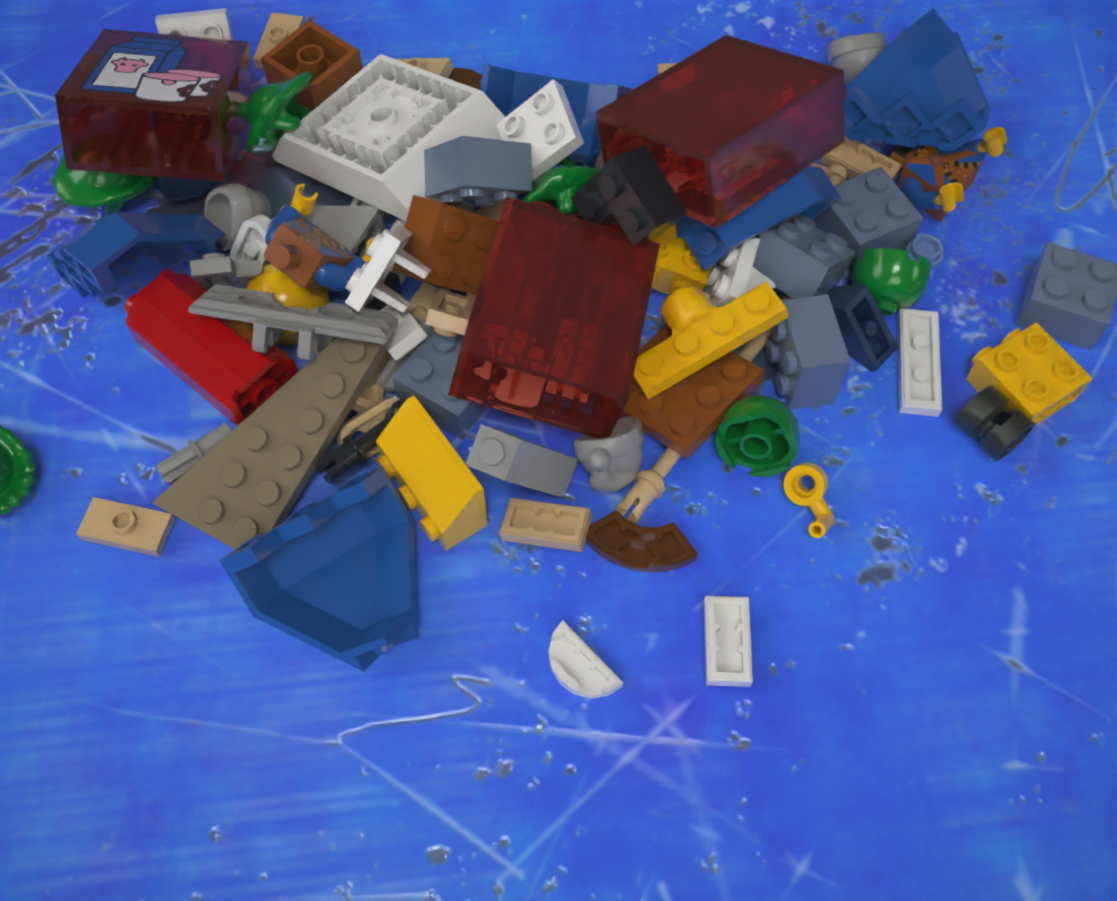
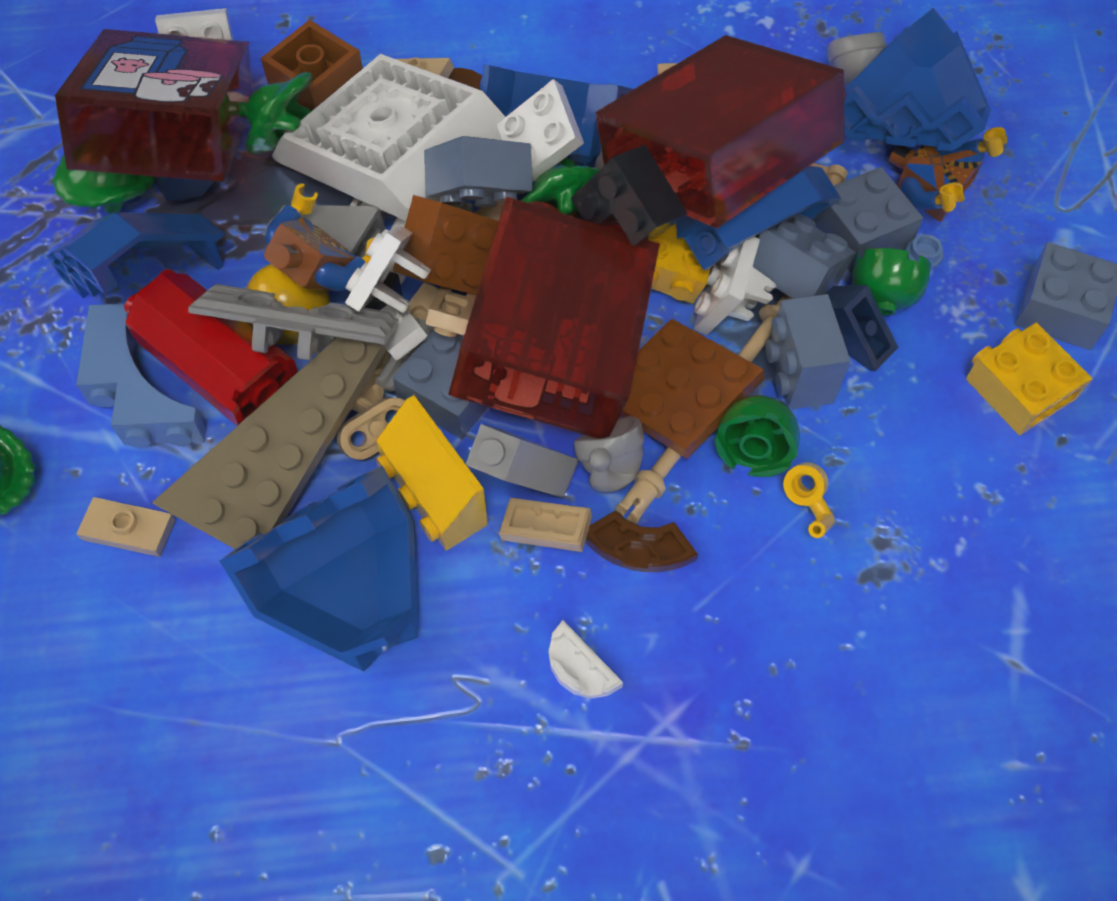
(112, 376): none -> medium blue arch
(180, 462): light grey axle -> none
(222, 270): light grey hinge -> none
(231, 206): light grey piece -> none
(250, 240): white plate -> none
(277, 29): tan plate -> none
(353, 451): black pin -> none
(704, 333): yellow plate -> none
(727, 641): white plate -> none
(860, 159): tan plate -> none
(919, 362): white tile -> none
(994, 423): pearl dark grey wheel -> none

